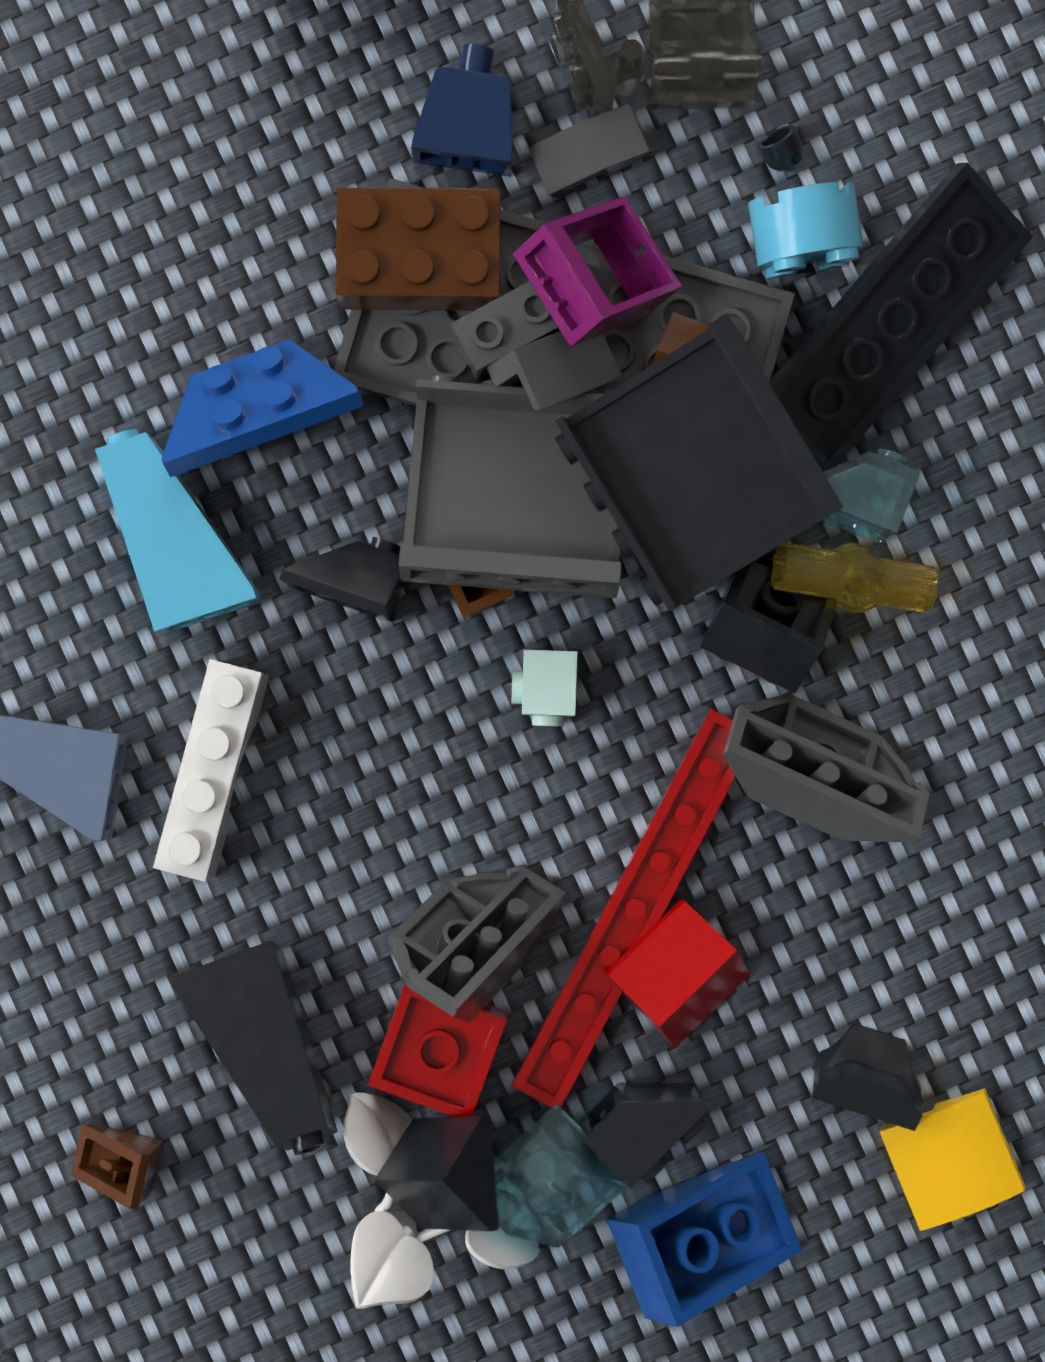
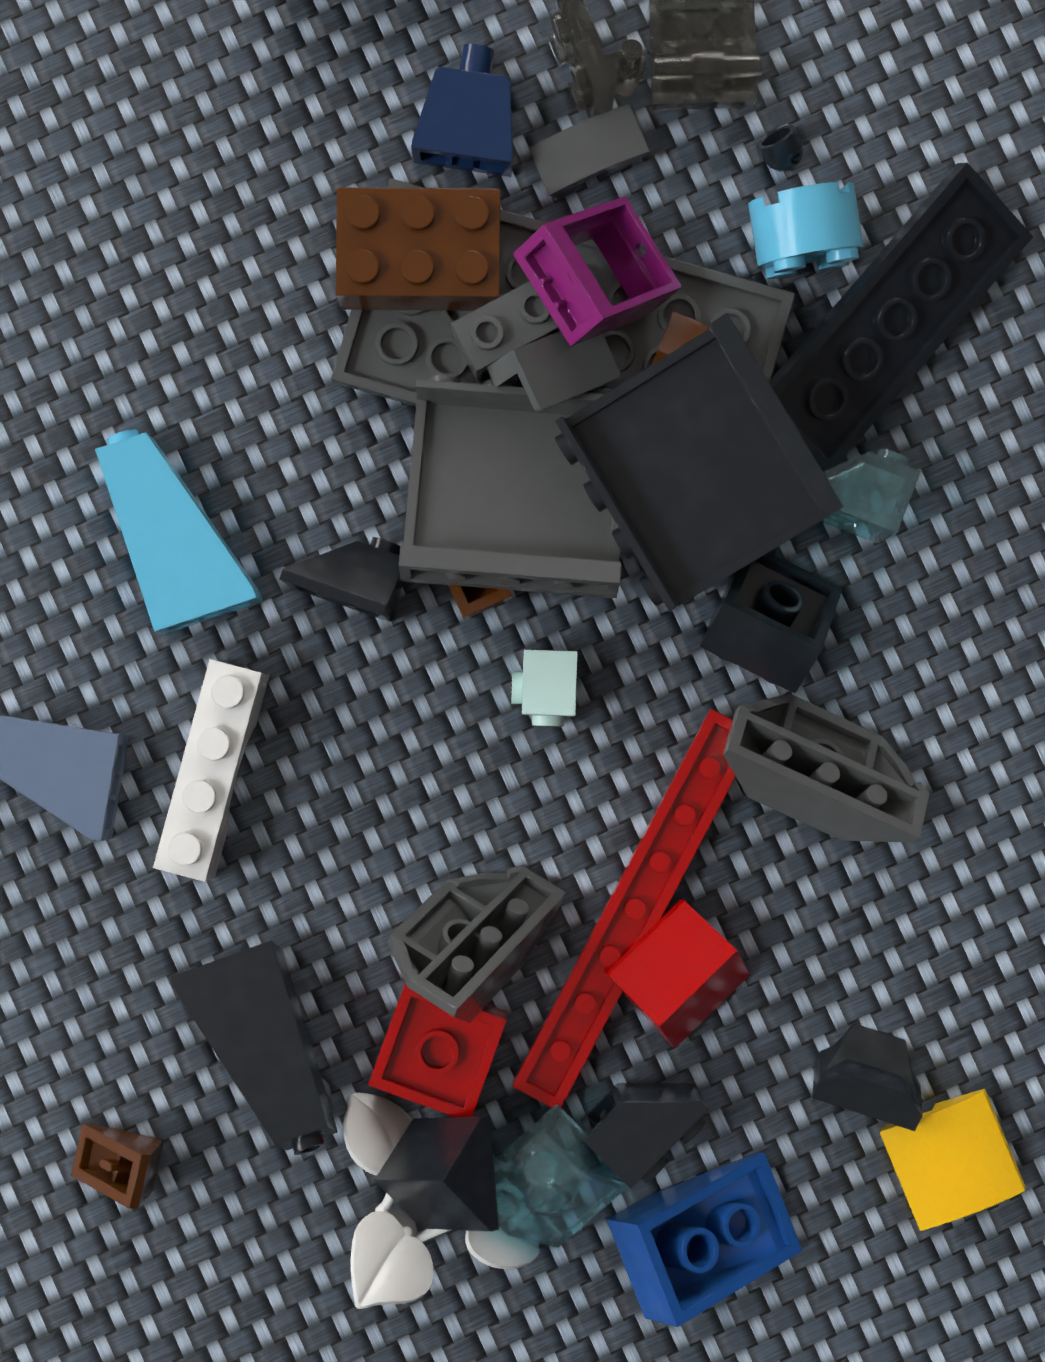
(254, 403): blue wing -> none
(854, 577): clear yellow piece -> none

